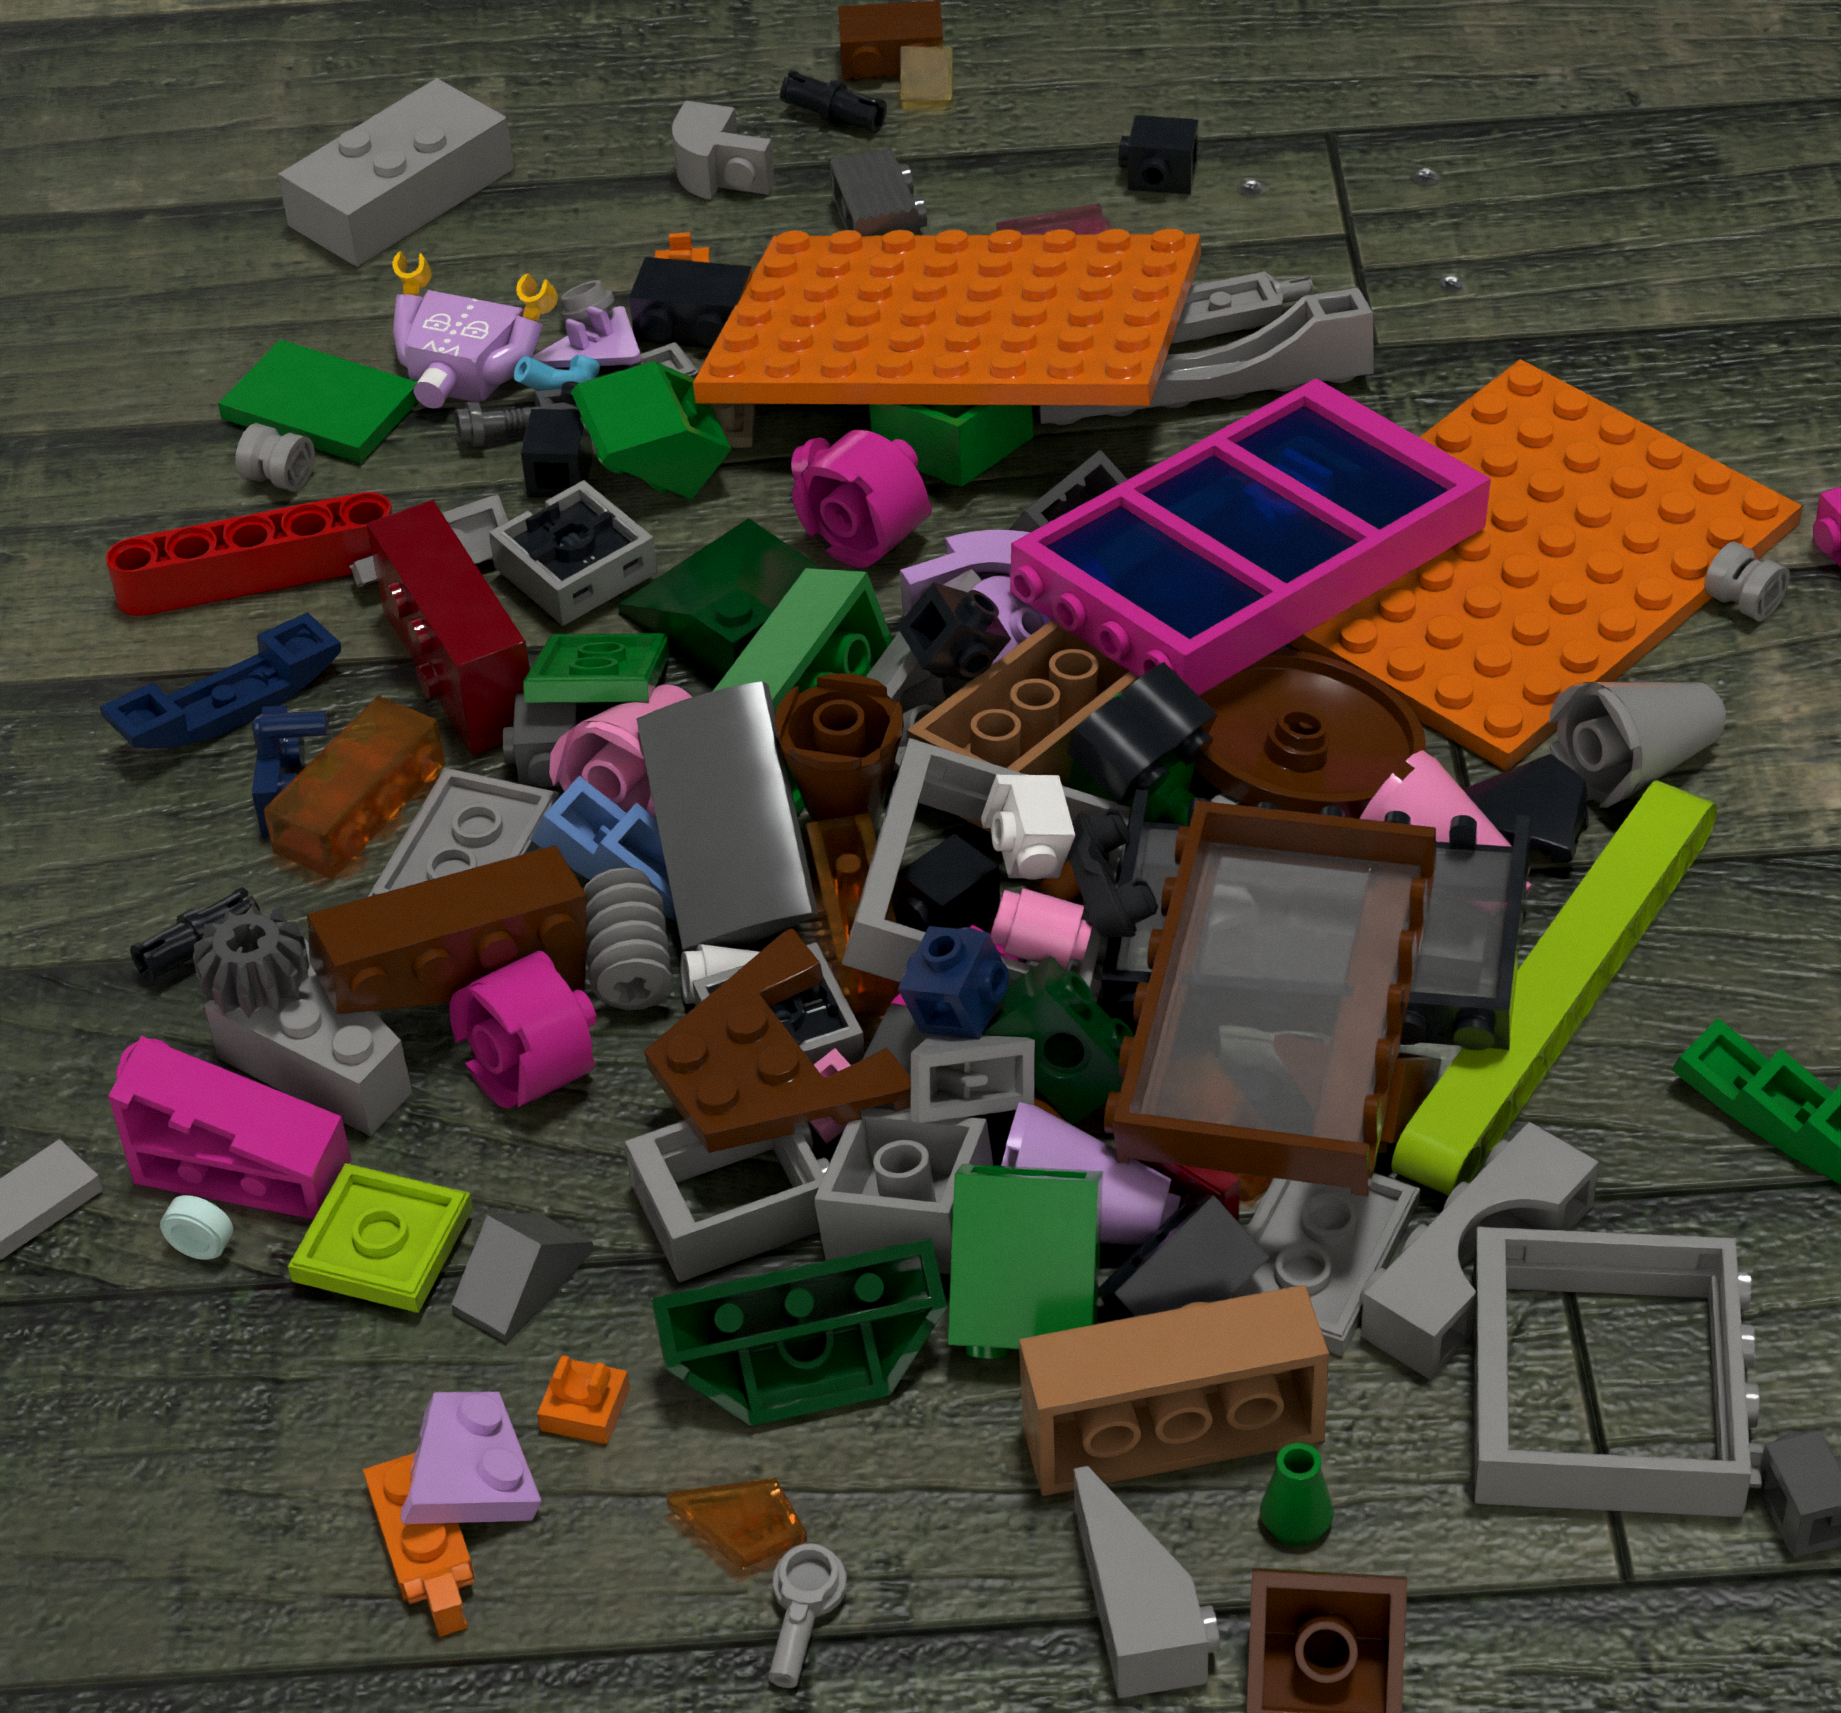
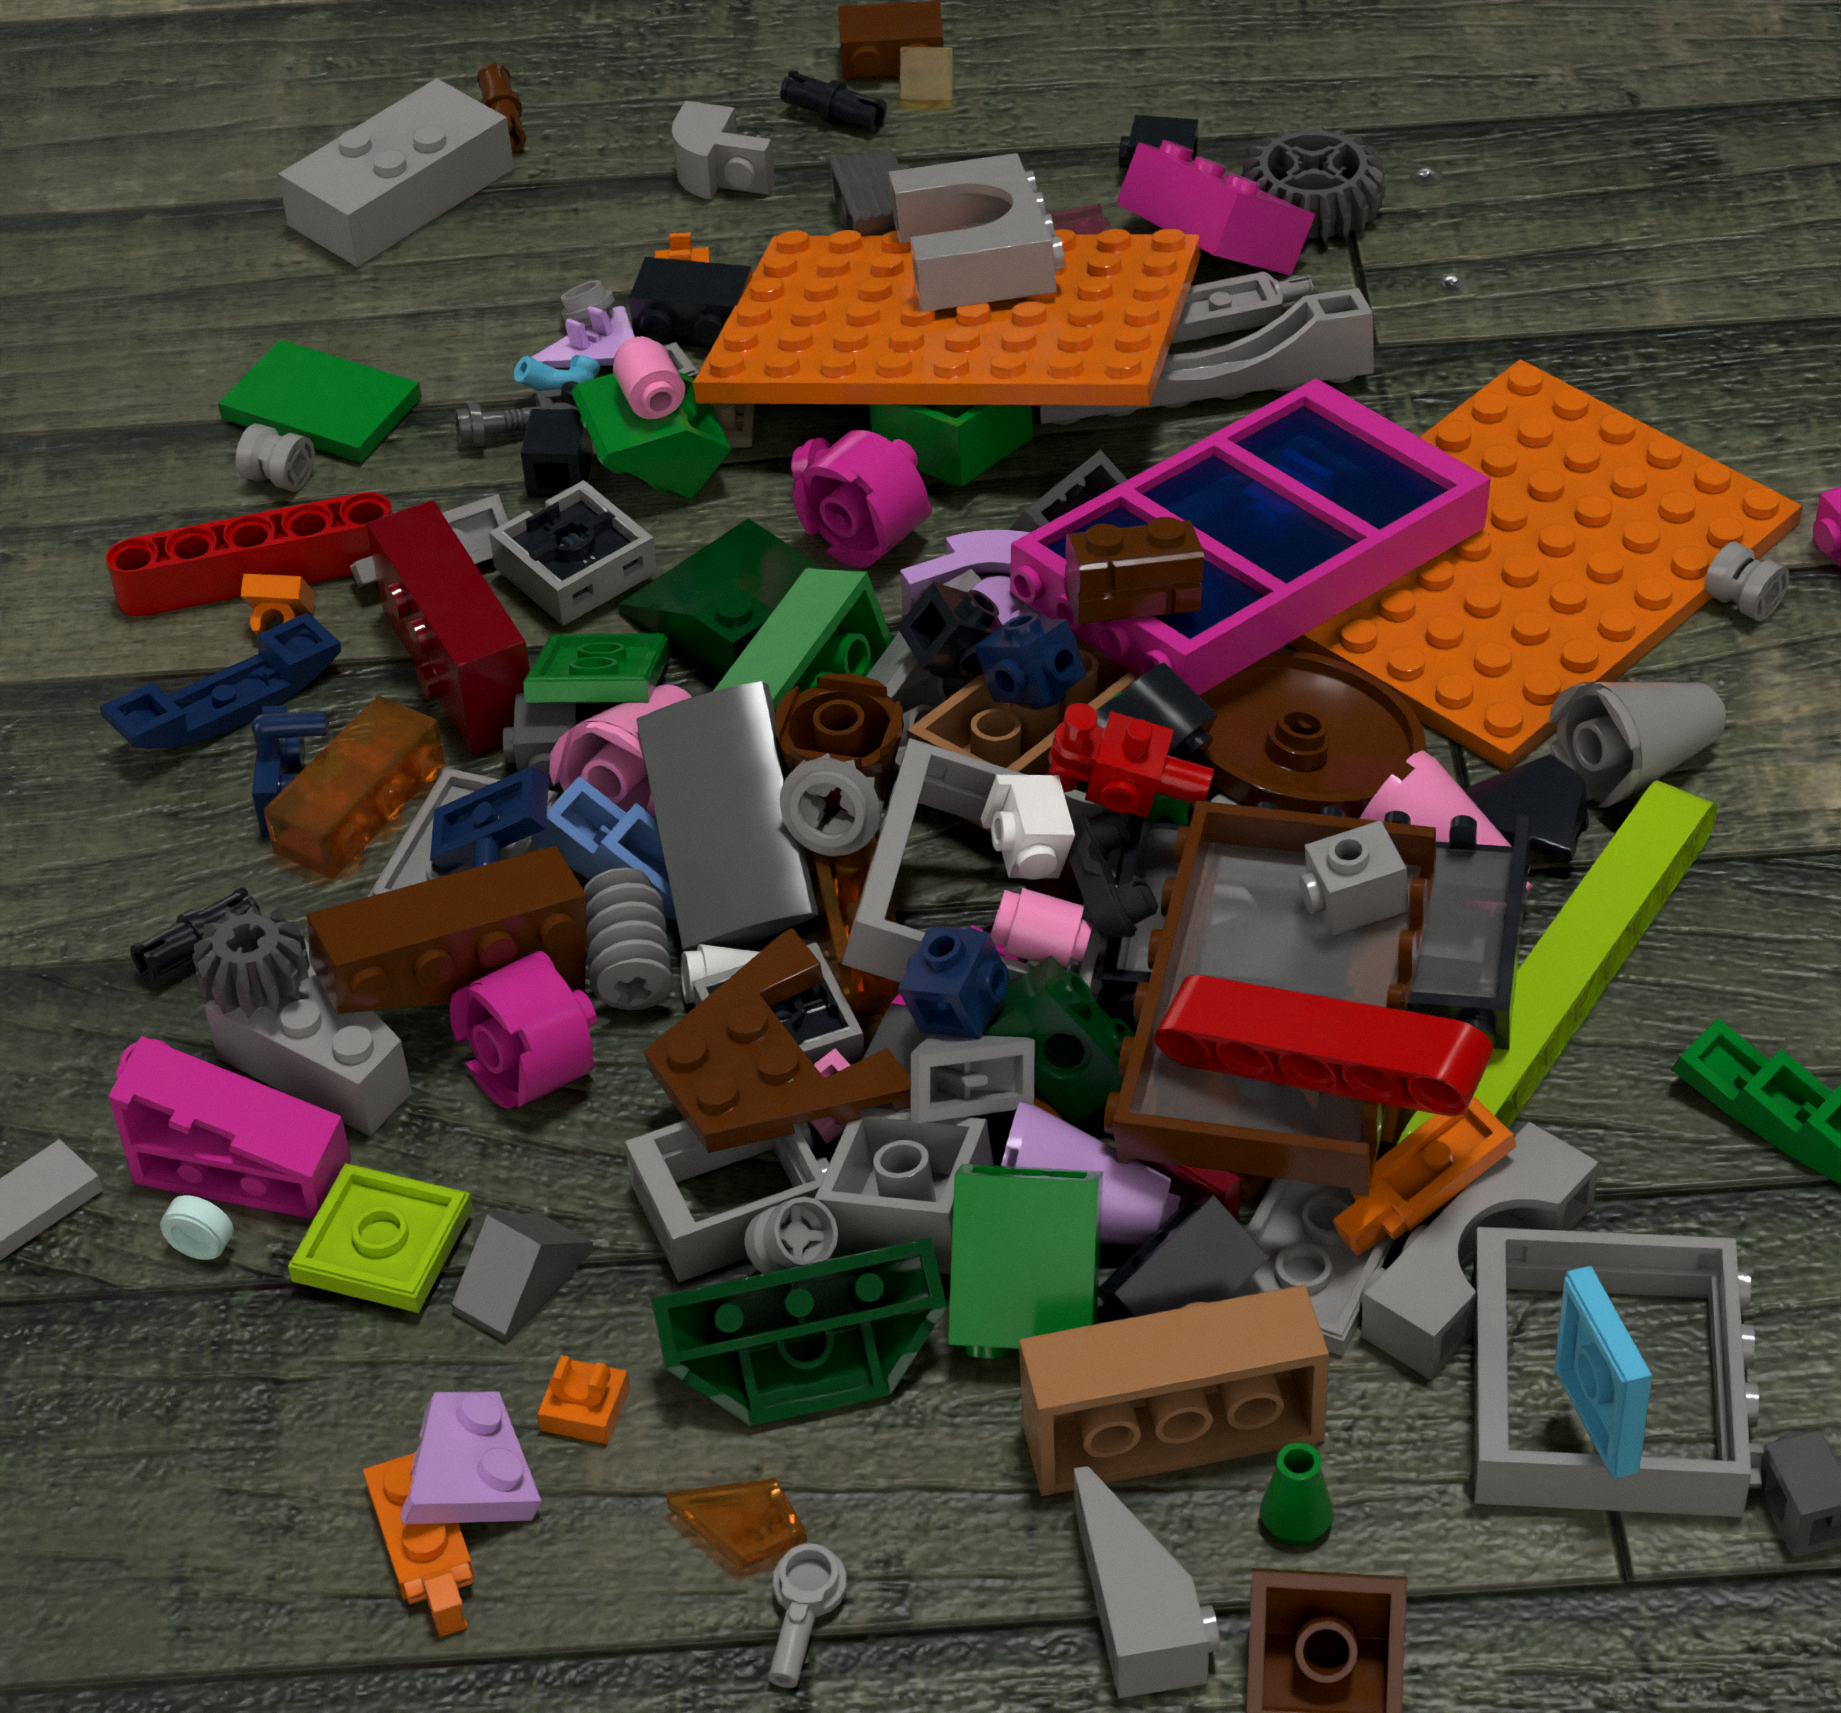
(276, 596): none -> orange tile
(459, 342): lavender torso -> none
(489, 819): none -> dark blue plate
(499, 96): none -> reddish brown pin
(648, 378): none -> bright pink brick
(804, 1228): none -> light grey wheel
(805, 812): none -> light grey gear
(949, 887): black brick -> none
(975, 231): none -> light grey arch
(1031, 661): none -> dark blue brick
(1123, 762): none -> red piece
(1133, 571): none -> reddish brown brick
(1223, 209): none -> dark pink wedge
(1323, 175): none -> dark grey gear
(1325, 1044): none -> red beam
(1354, 878): none -> light grey brick
(1424, 1175): none -> orange hinge
(1602, 1372): none -> medium azure plate

